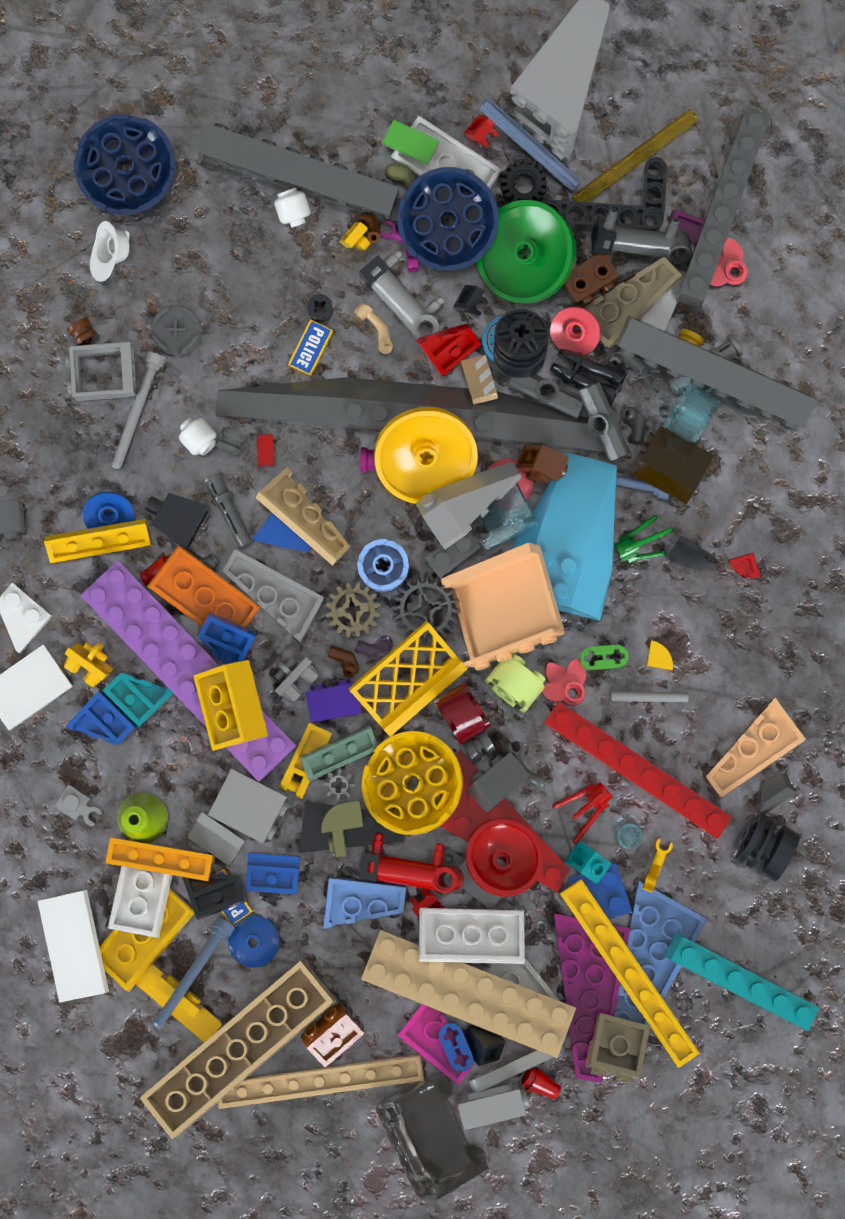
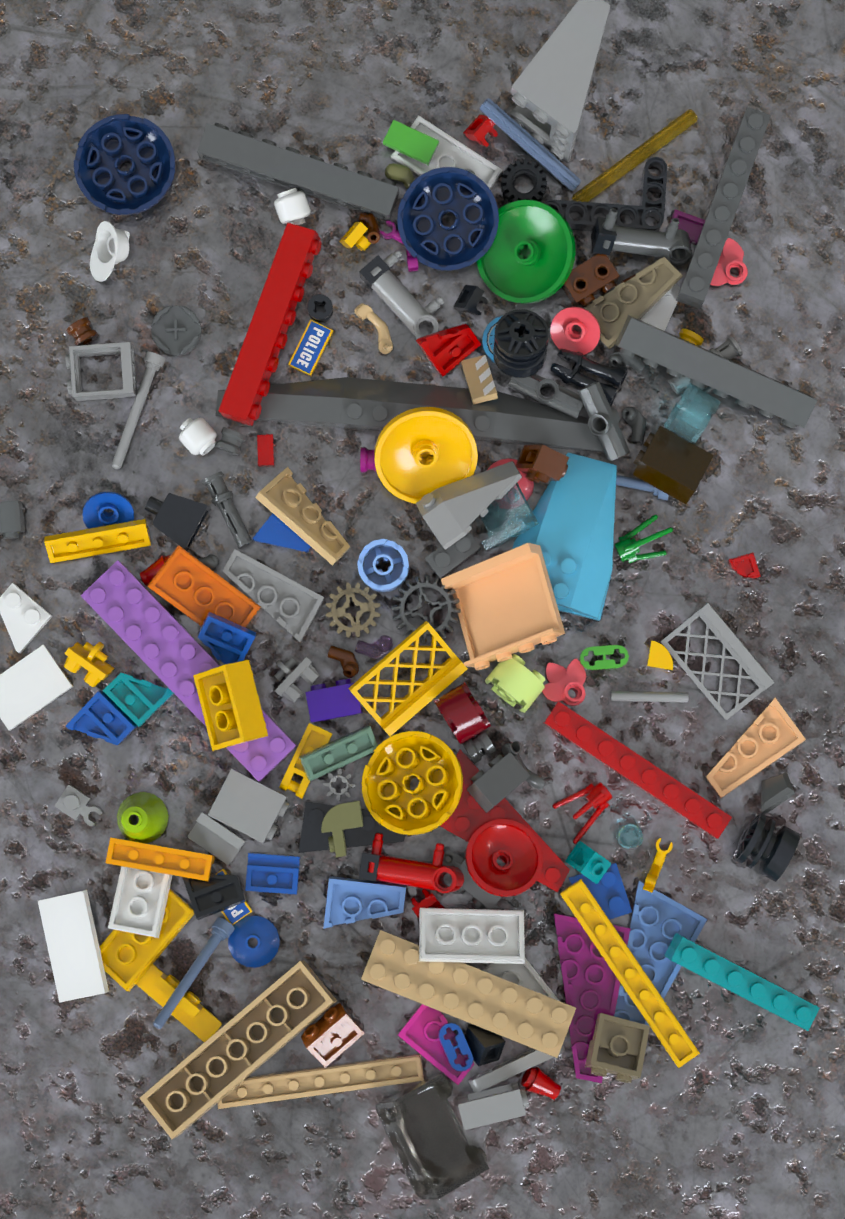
(270, 324): none -> red brick
(691, 556): black brick -> none
(736, 649): none -> light grey fence

